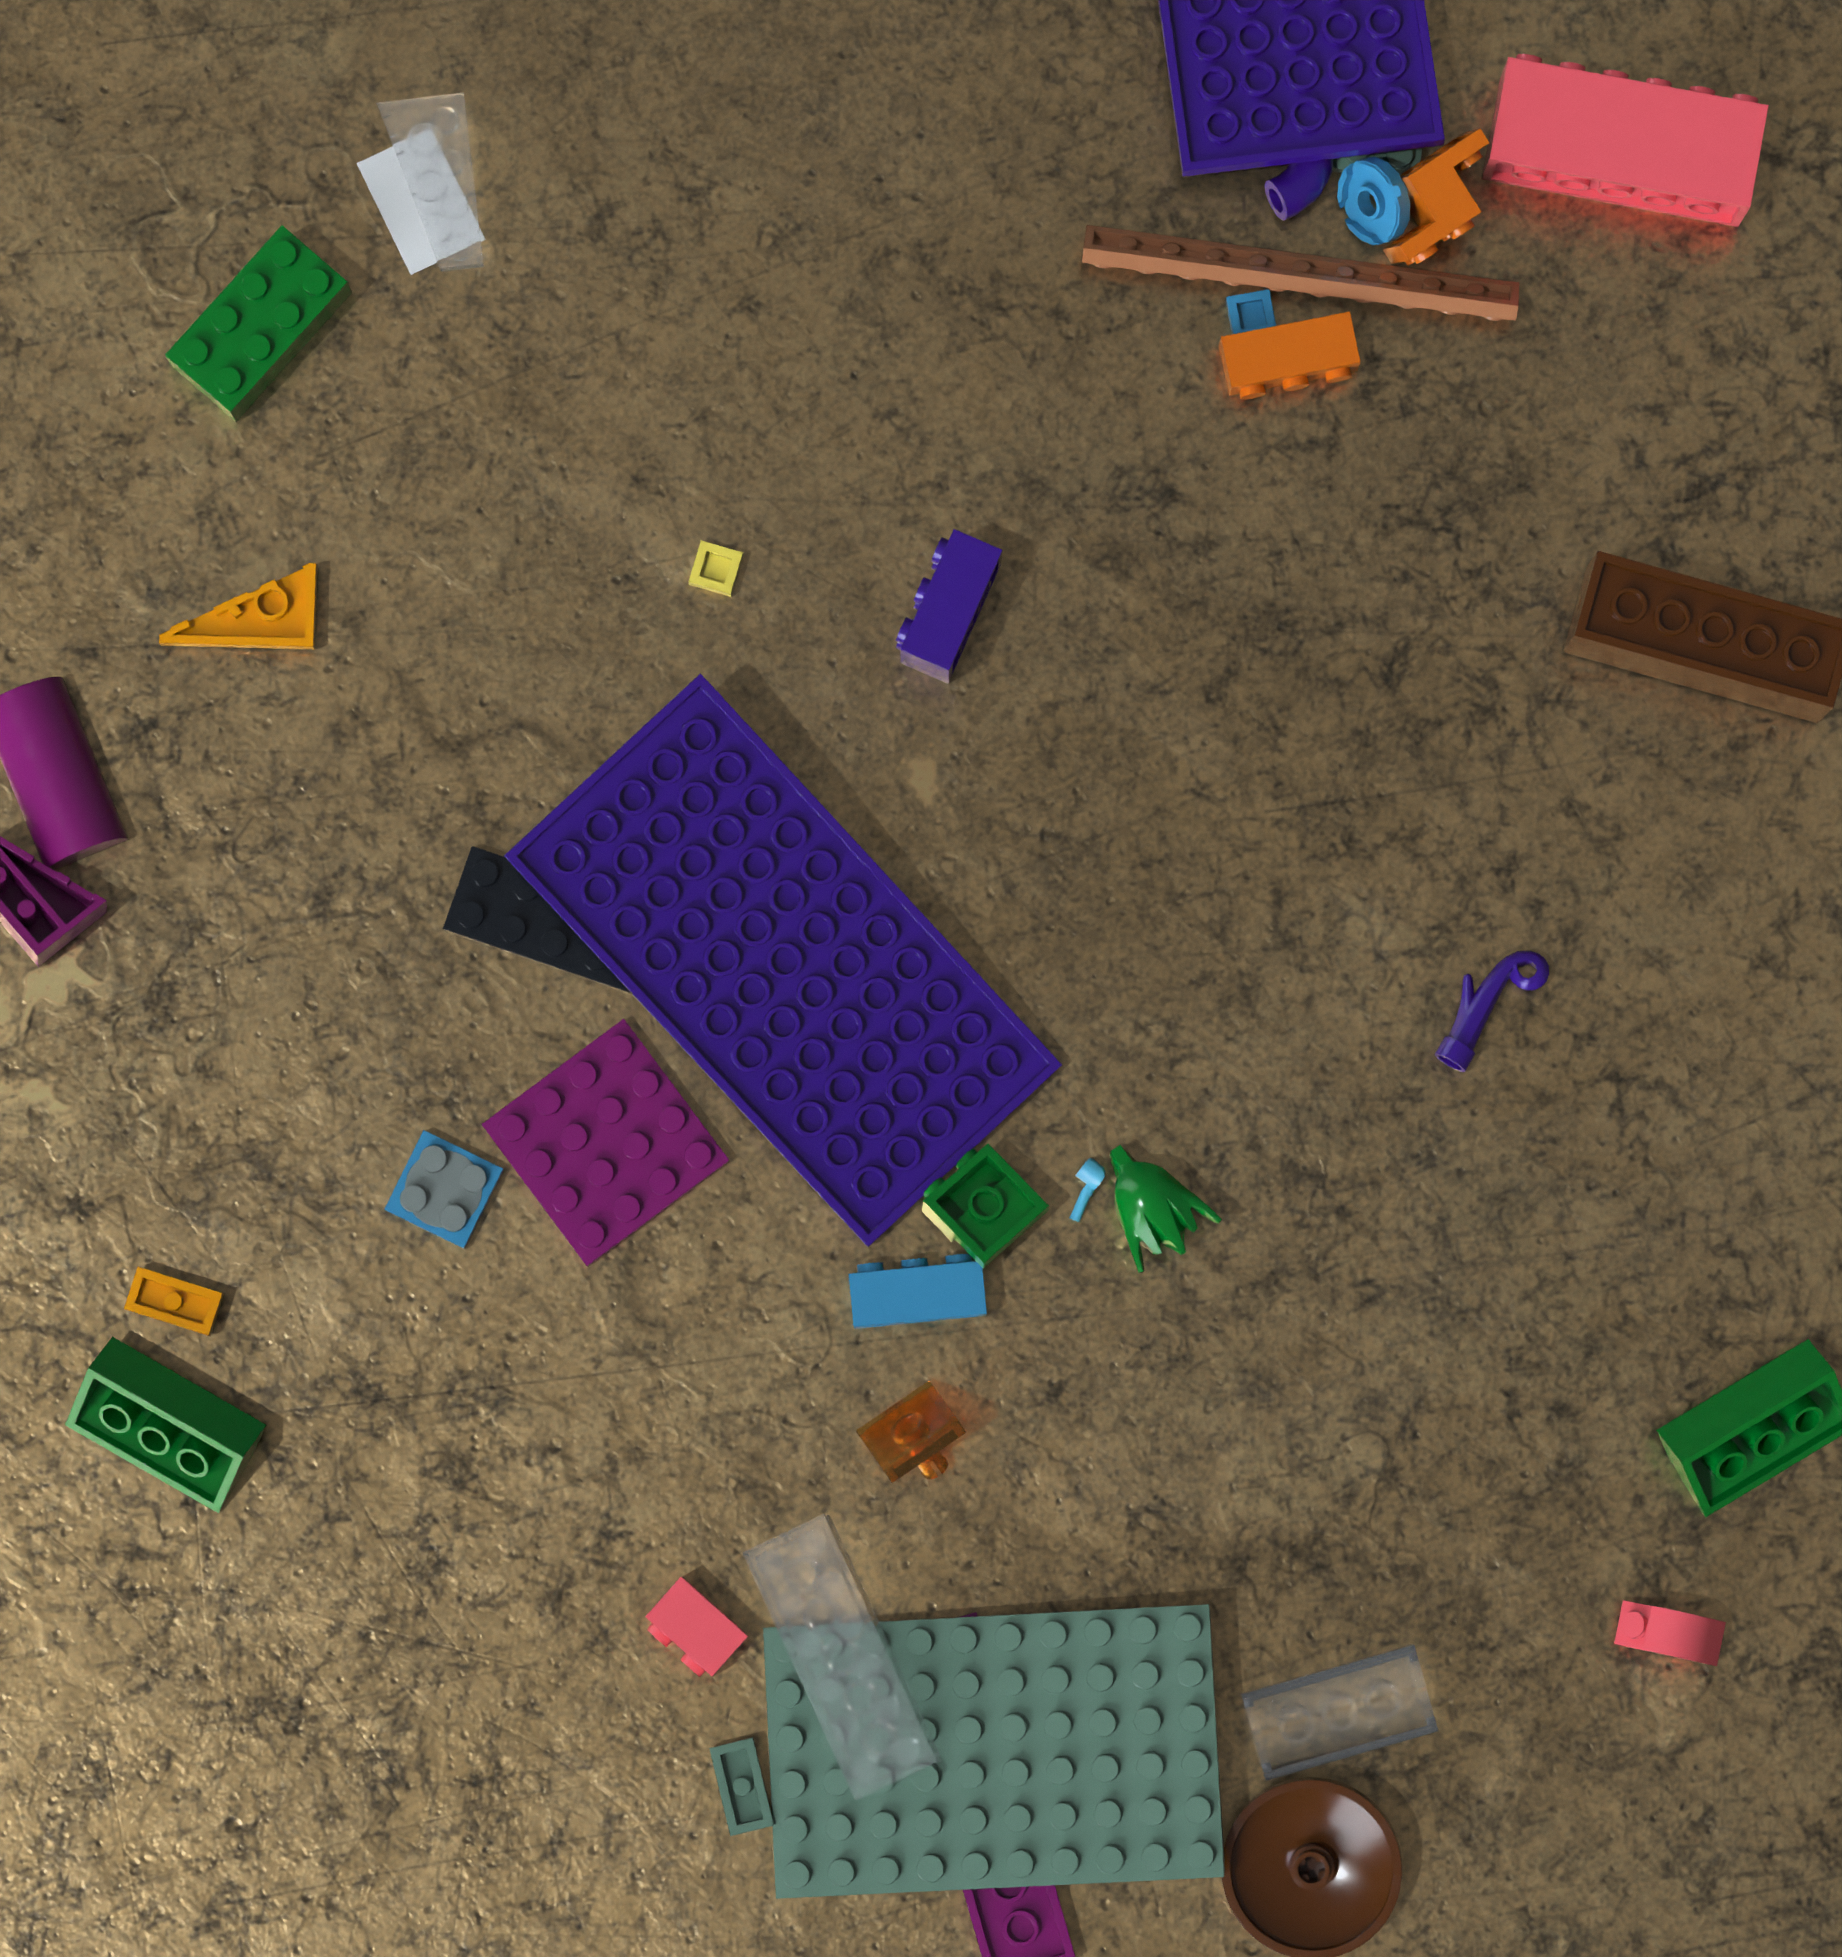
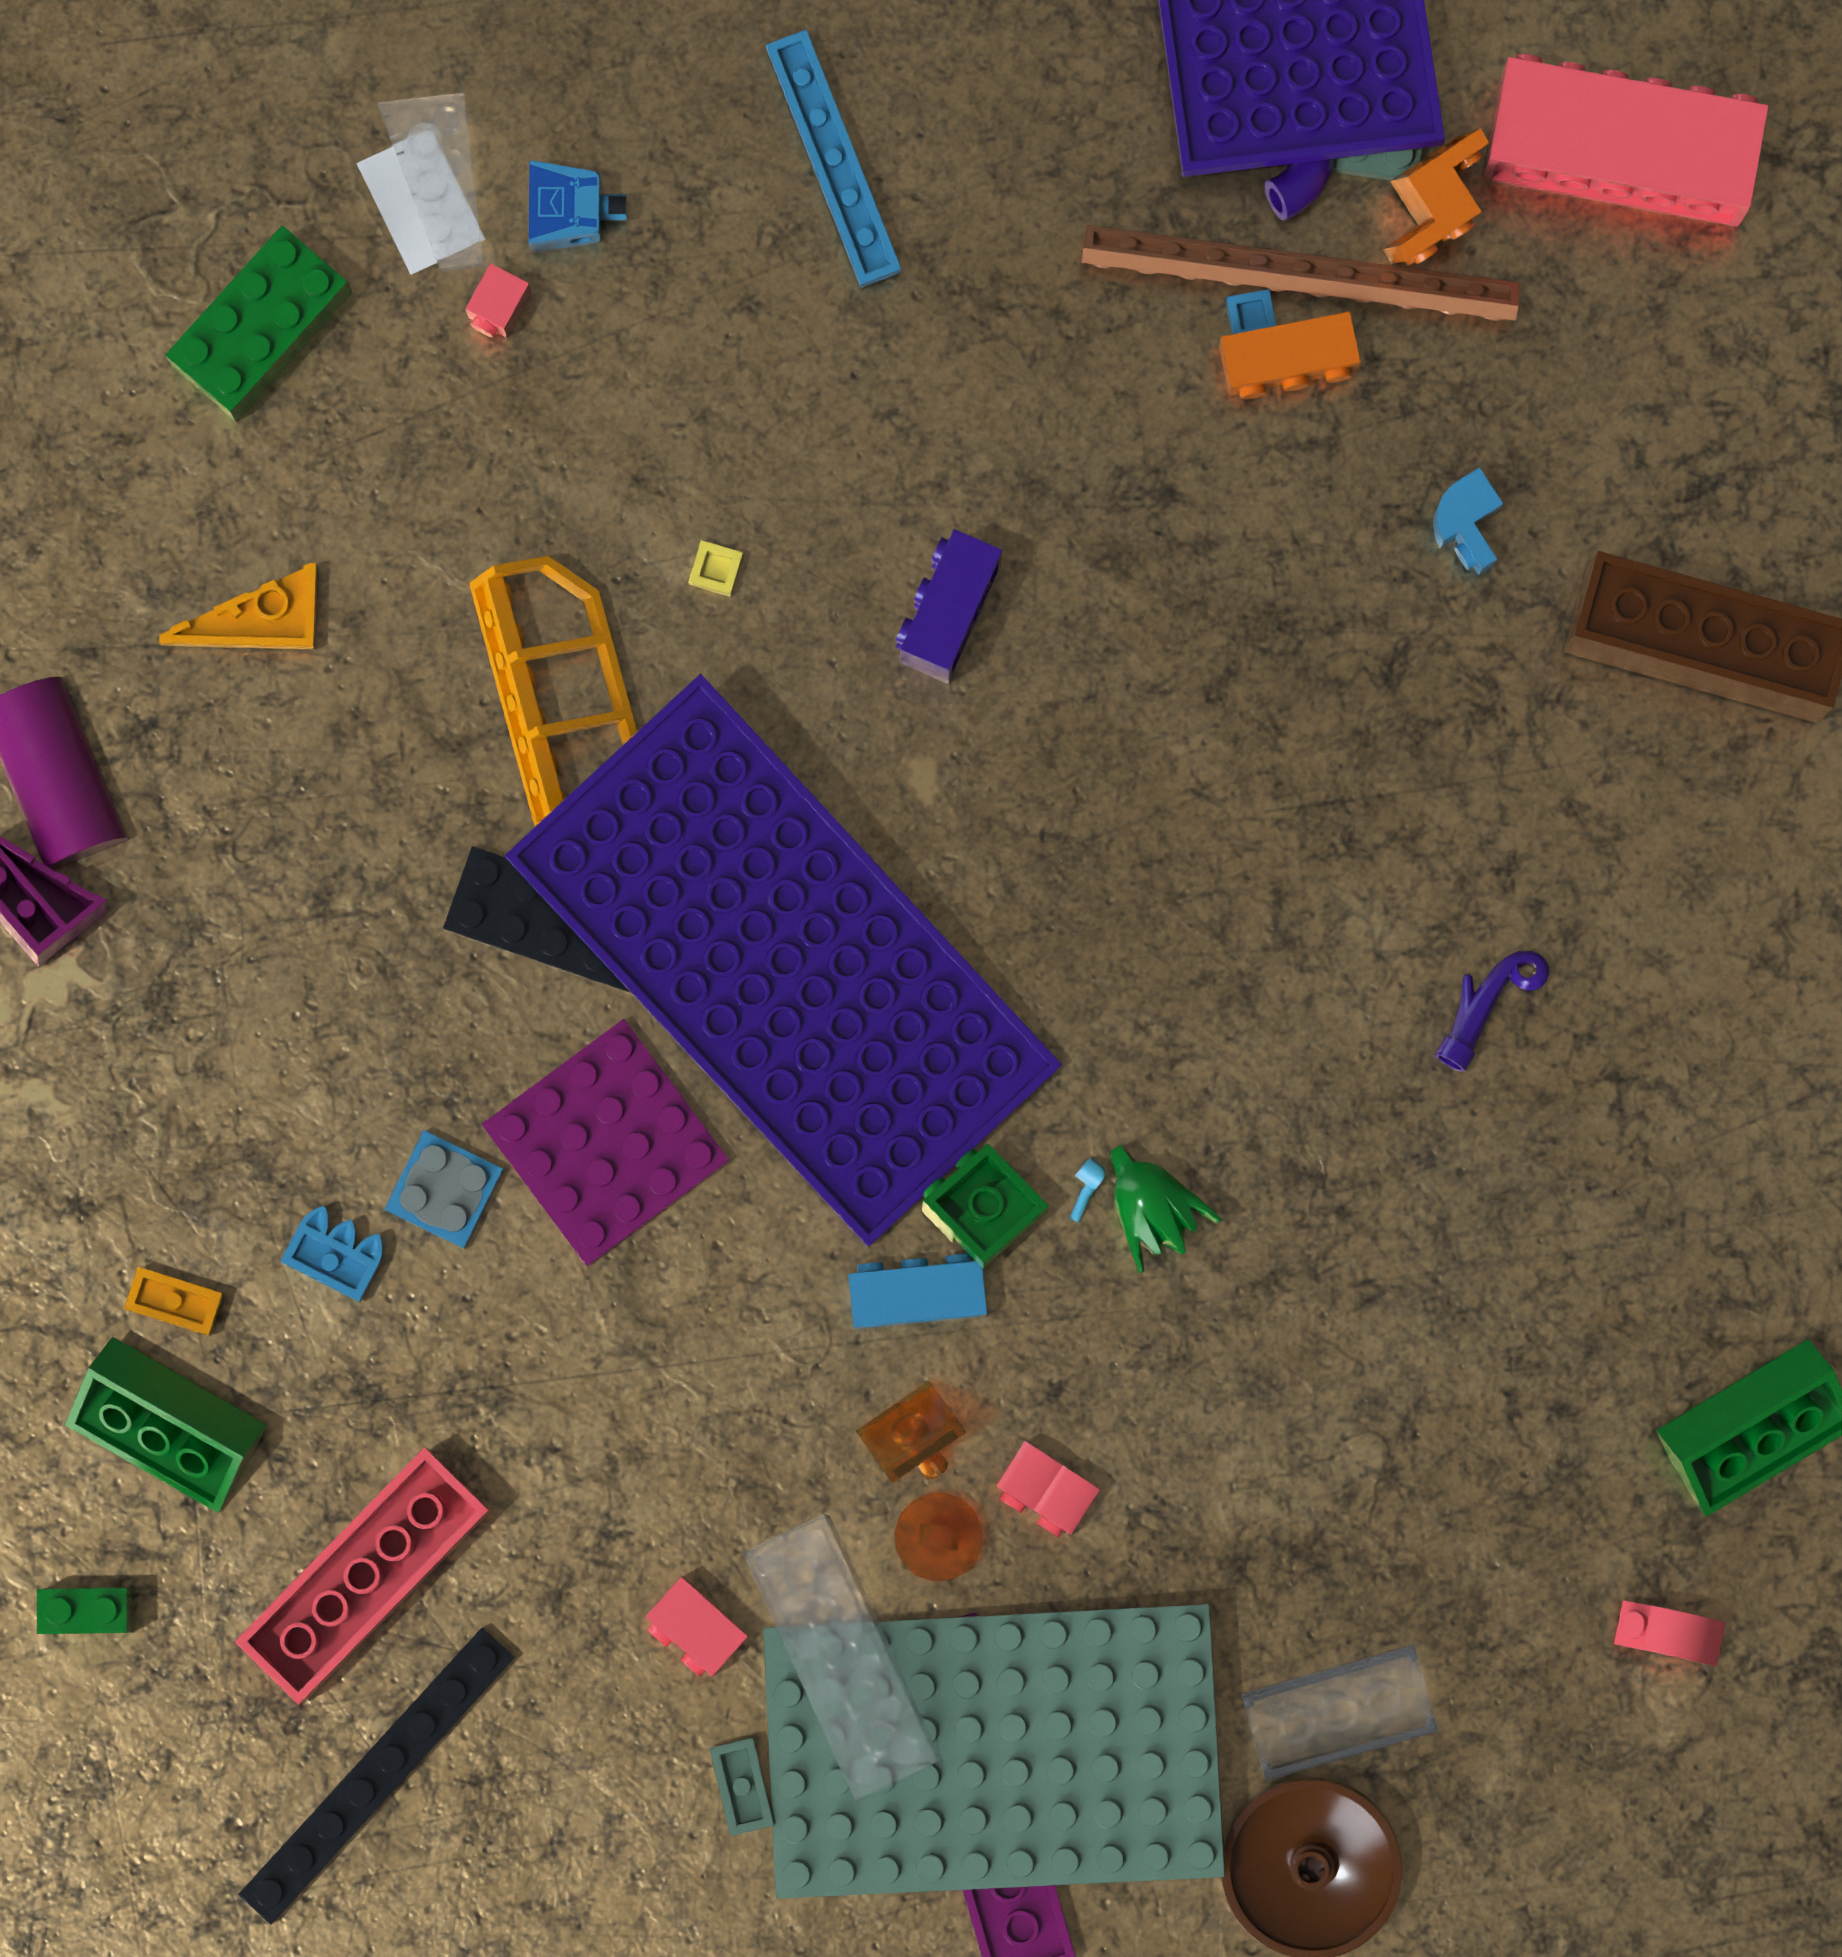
(84, 1610): none -> green brick
(332, 1257): none -> dark azure plate
(363, 1576): none -> coral brick
(376, 1776): none -> black plate
(497, 302): none -> coral brick
(517, 681): none -> light orange plate
(568, 206): none -> torso
(833, 158): none -> dark azure plate
(938, 1537): none -> clear orange tile
(1047, 1489): none -> coral brick
(1391, 199): dark azure tile -> none
(1458, 514): none -> dark azure brick

